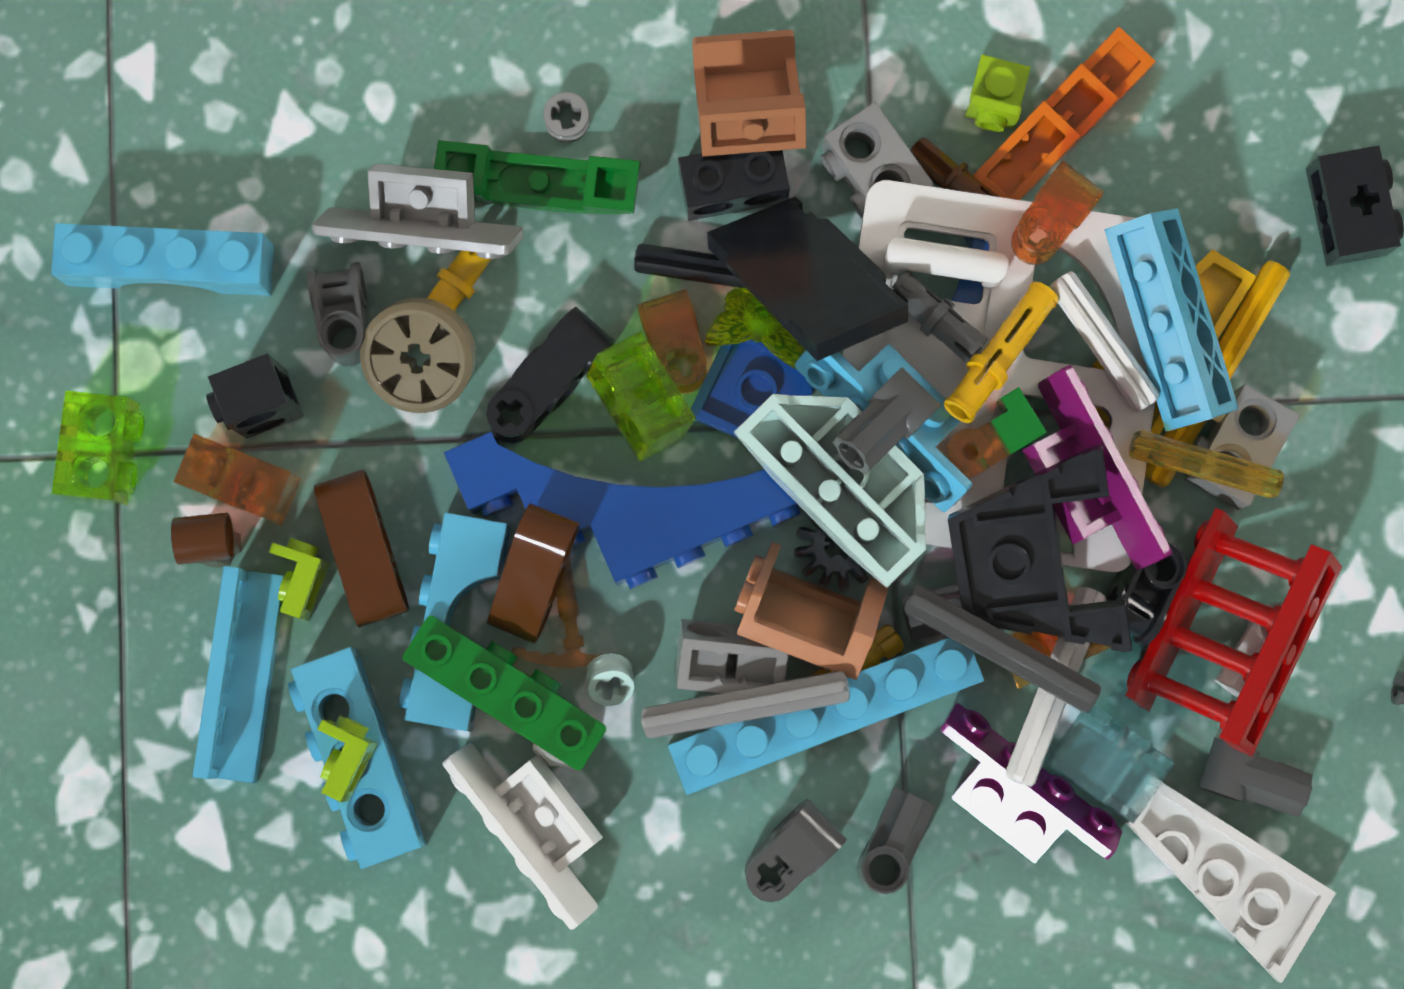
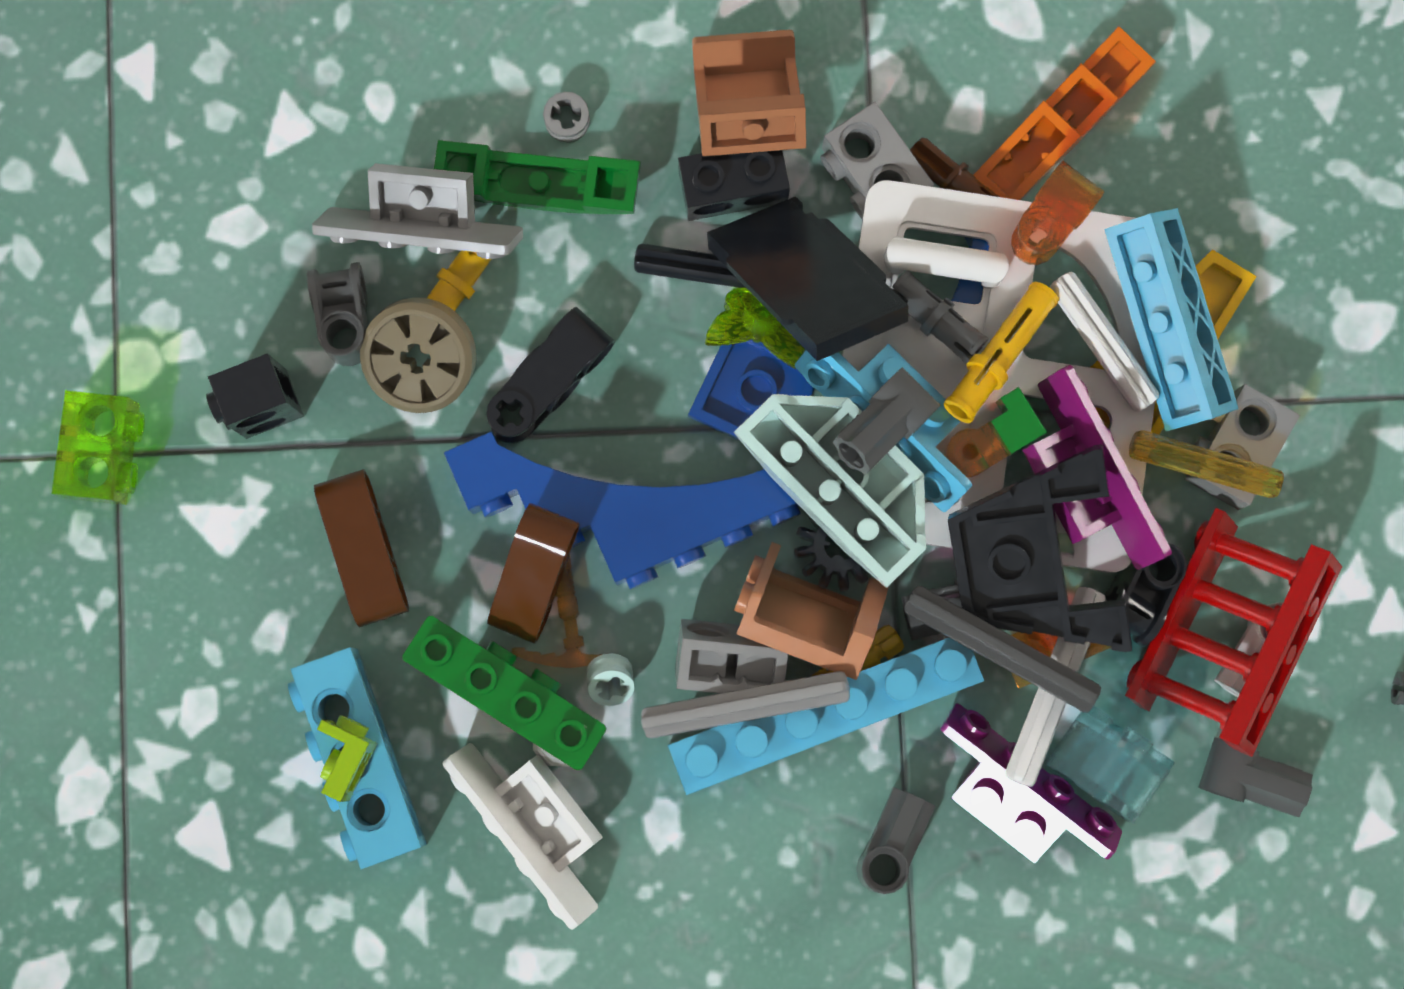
(131, 255): medium azure arch -> none
(205, 540): reddish brown piece -> none
(237, 479): clear orange brick -> none
(239, 676): medium azure fence -> none
(300, 588): lime bracket -> none
(466, 555): medium azure arch -> none
(640, 396): clear neon green brick -> none
(674, 333): clear orange piece -> none
(803, 842): dark grey piece -> none
(997, 93): lime bracket -> none
(1233, 346): yellow axle -> none
(1242, 883): white wing -> none
(1344, 230): black brick -> none

